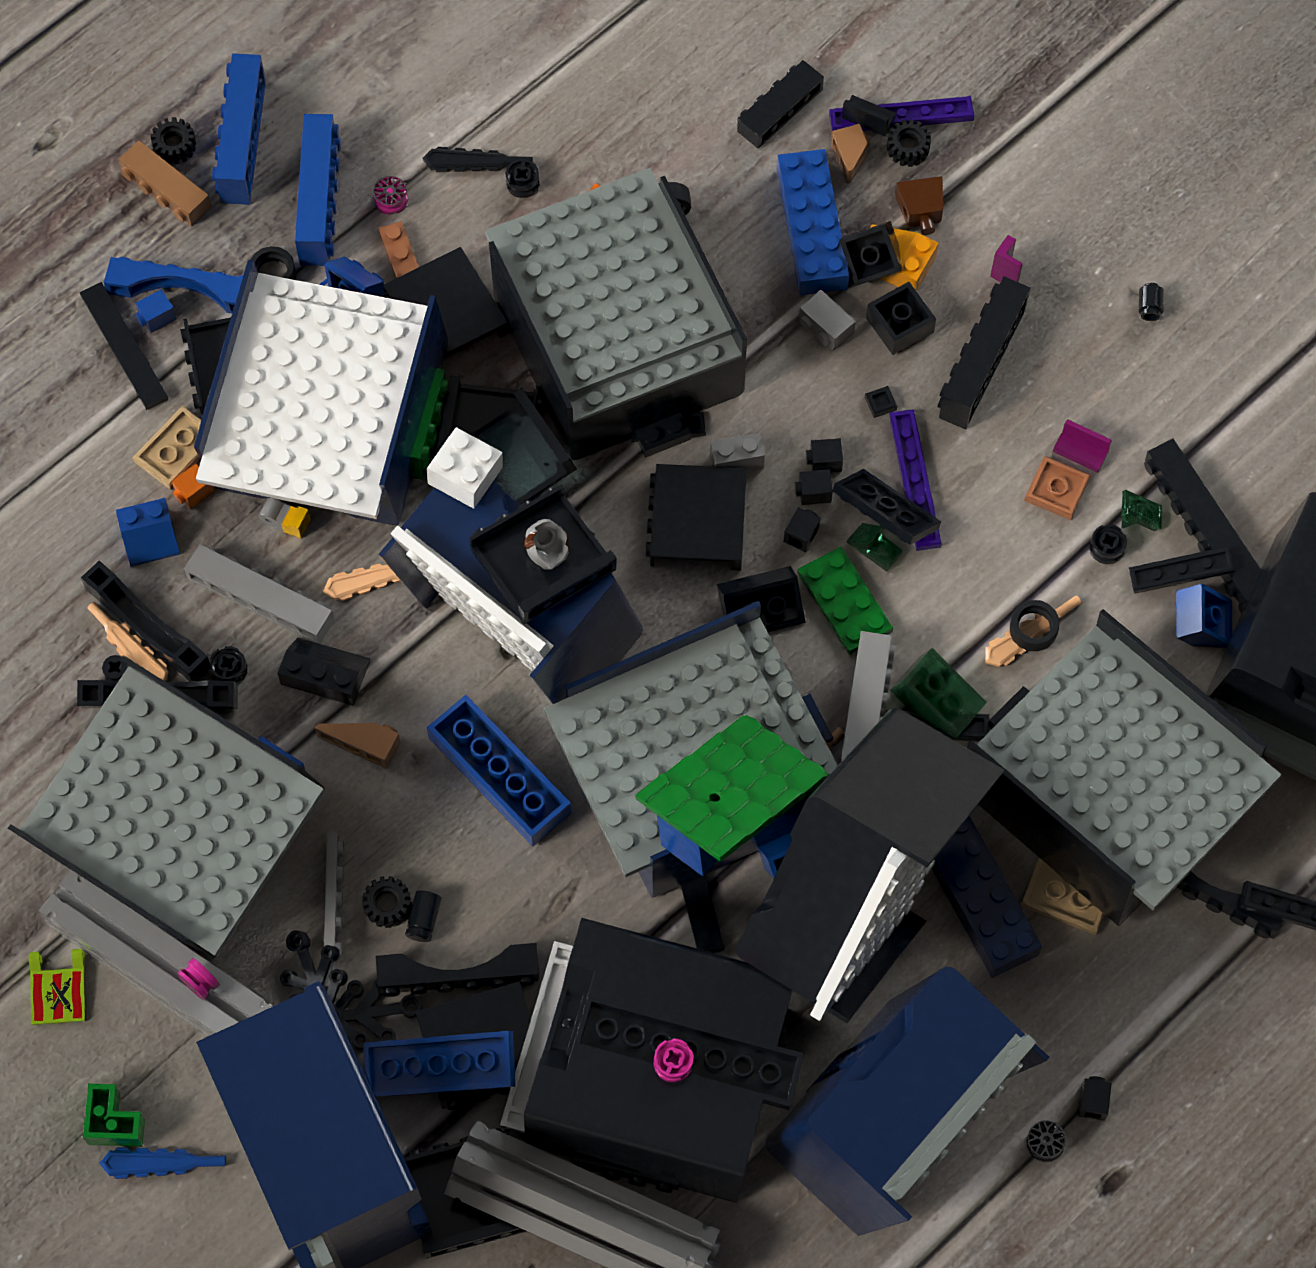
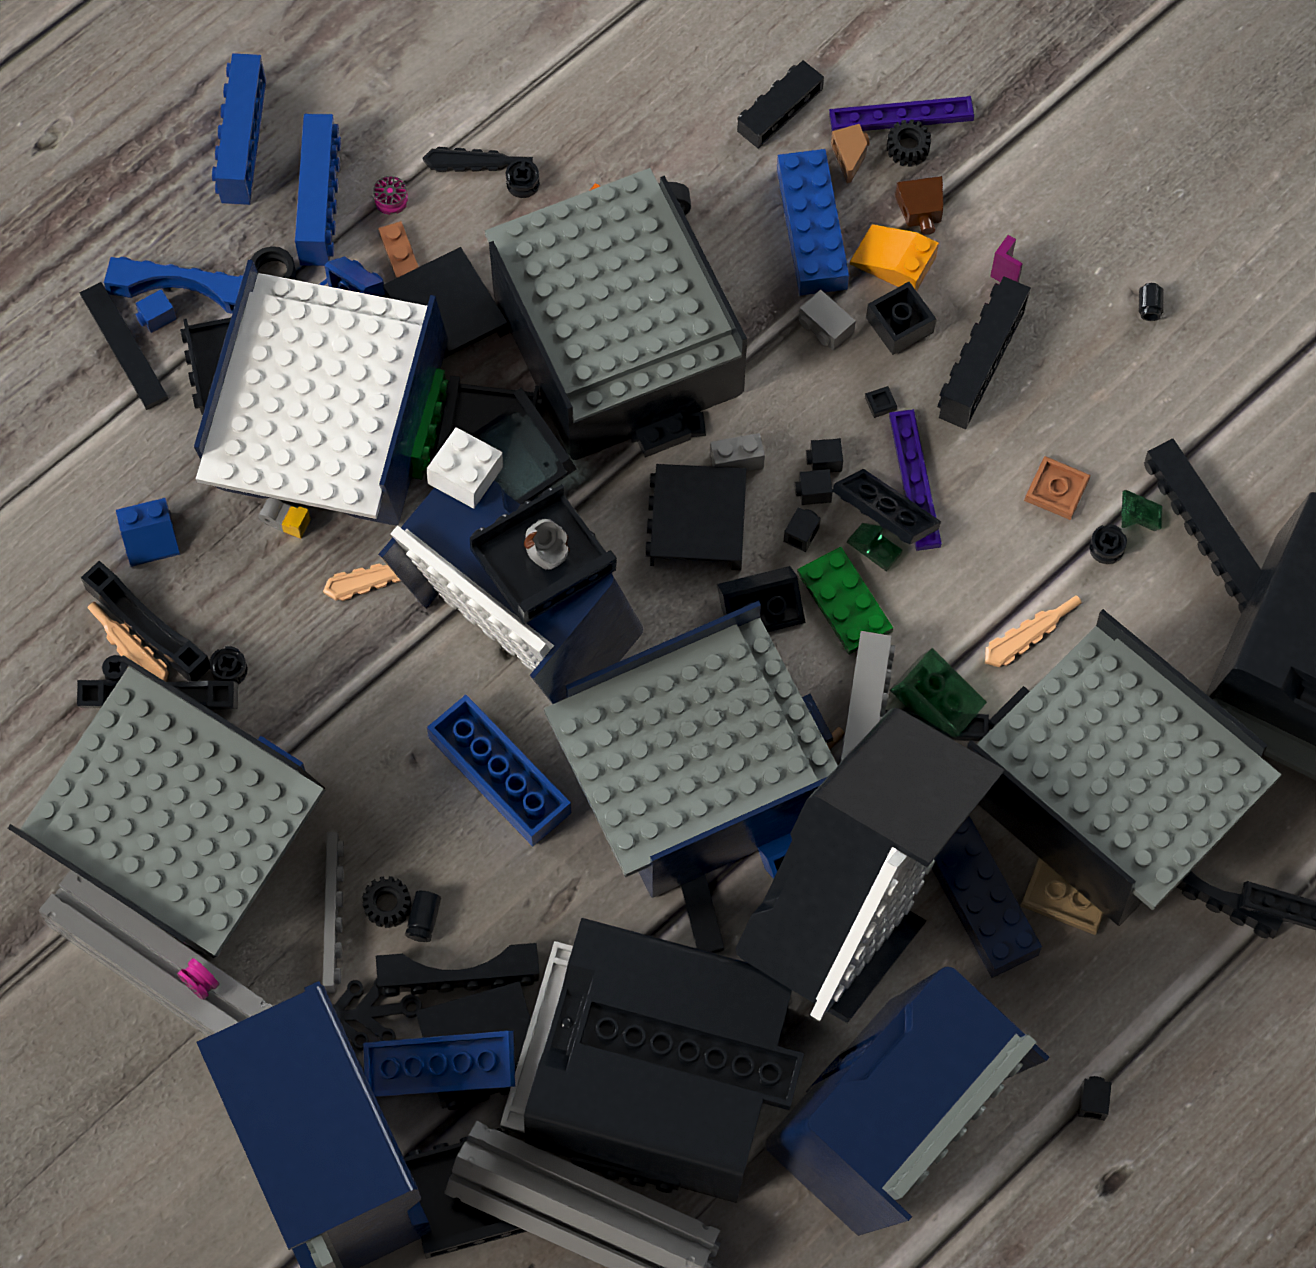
(58, 993): flag -> none
(105, 1122): green brick -> none
(142, 1162): blue sword -> none
(164, 183): medium nougat brick -> none
(171, 448): tan tile -> none
(173, 129): black tyre -> none
(188, 489): orange brick -> none
(259, 594): light grey brick -> none
(293, 944): black plant -> none
(323, 670): black slope -> none
(365, 740): medium nougat slope -> none
(673, 1060): dark pink wheel -> none
(728, 792): green piece -> none
(868, 115): black panel -> none
(872, 253): black slope -> none
(1036, 607): black tyre -> none
(1046, 1141): wheel -> none
(1082, 446): magenta panel -> none
(1181, 569): black tile -> none
(1203, 617): blue slope -> none

